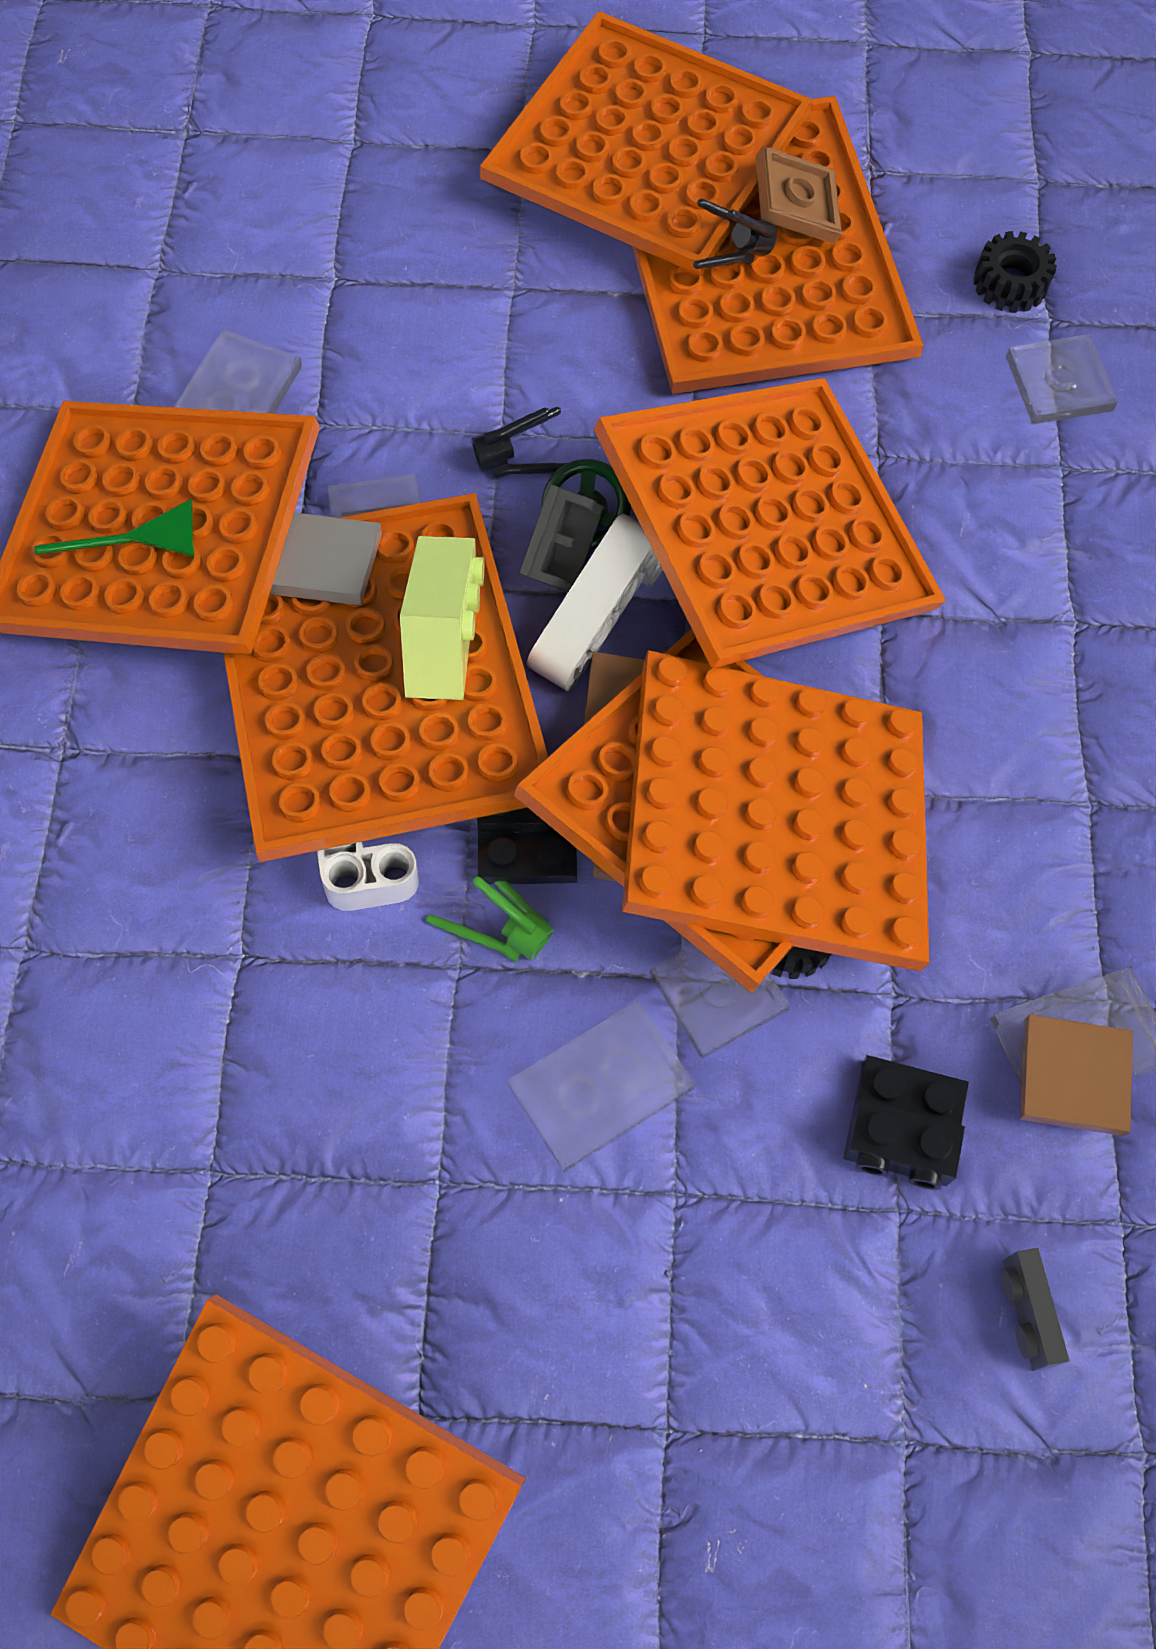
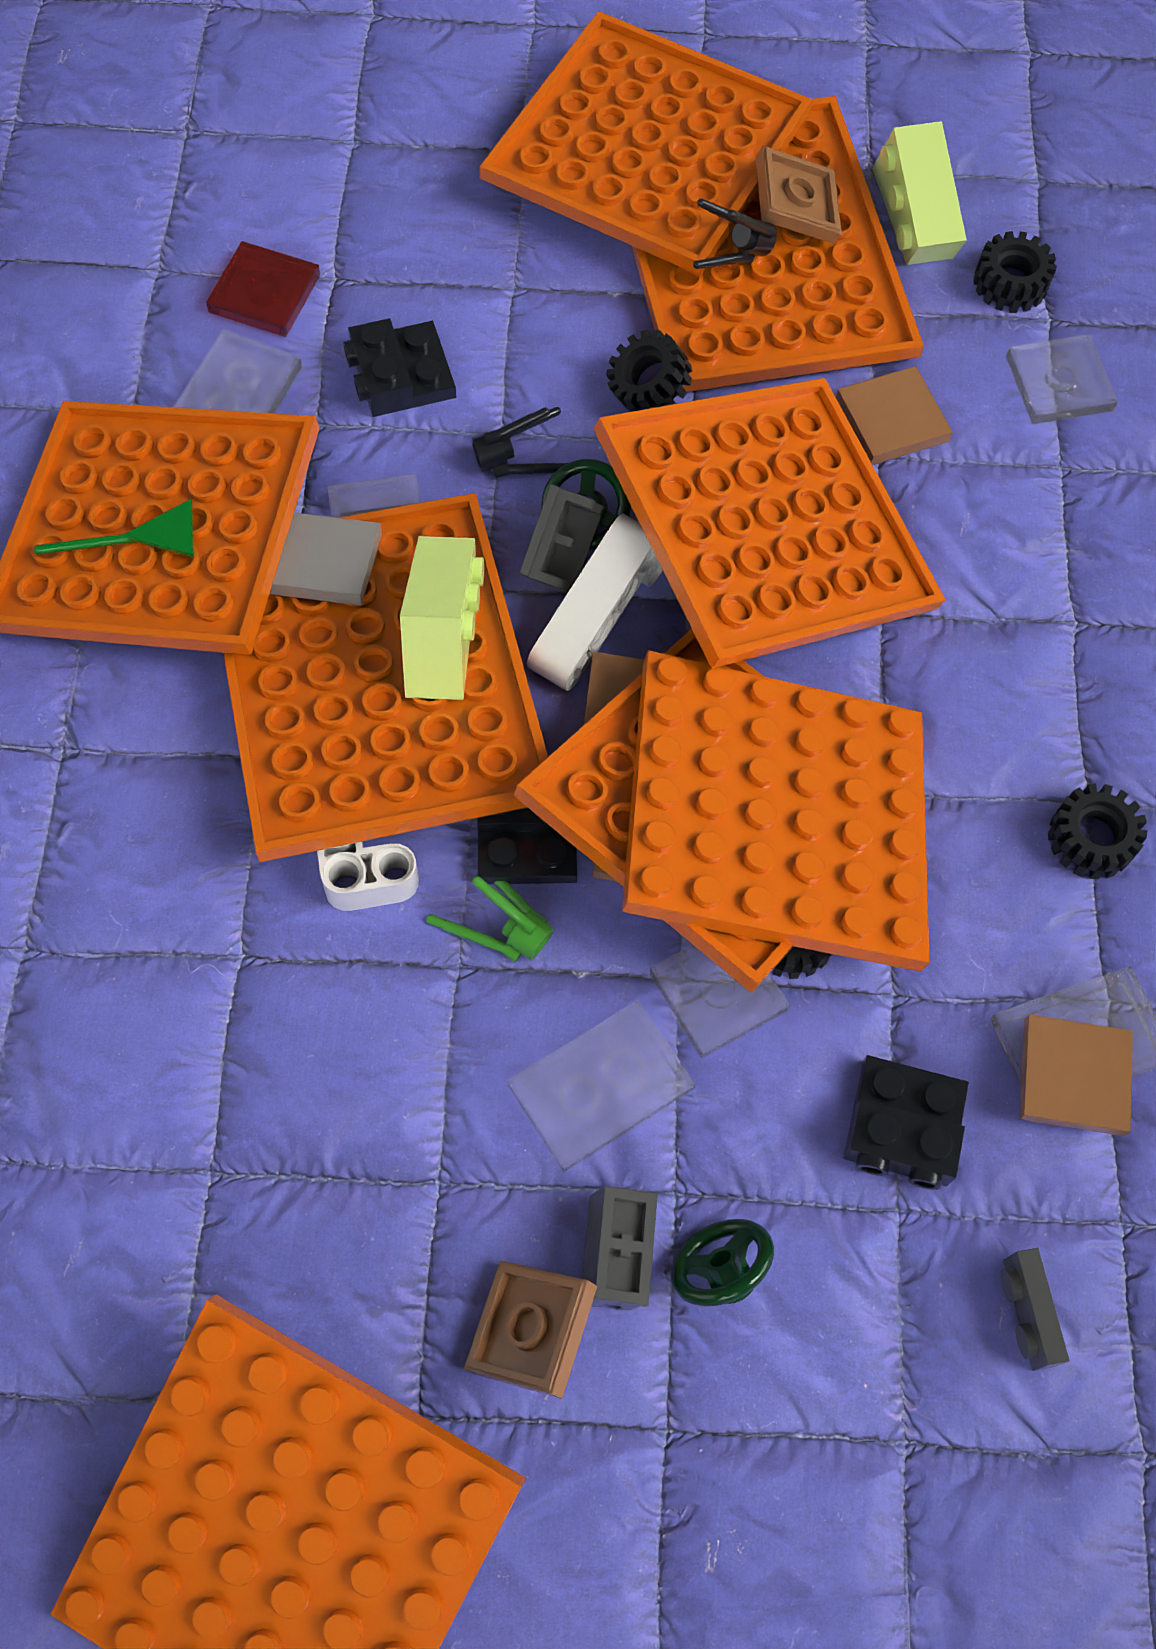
(263, 288): none -> clear red tile
(398, 366): none -> black plate
(531, 1328): none -> medium nougat tile
(620, 1246): none -> dark grey hinge
(640, 356): none -> black tyre
(724, 1267): none -> dark green piece
(894, 415): none -> medium nougat tile
(920, 193): none -> yellowish green wedge
(1110, 810): none -> black tyre

